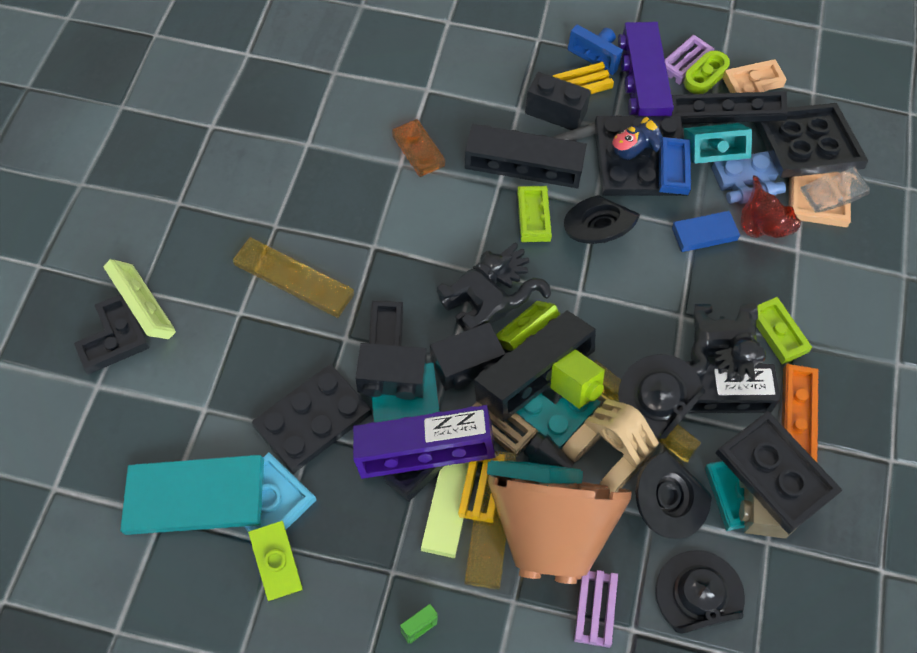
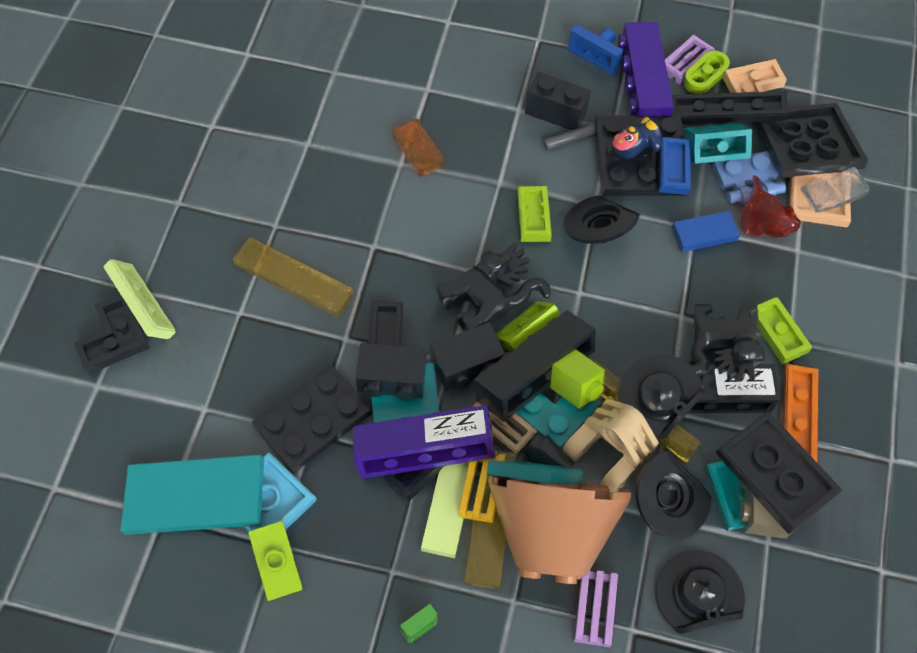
(525, 155): black brick -> none
(589, 74): yellow tile -> none

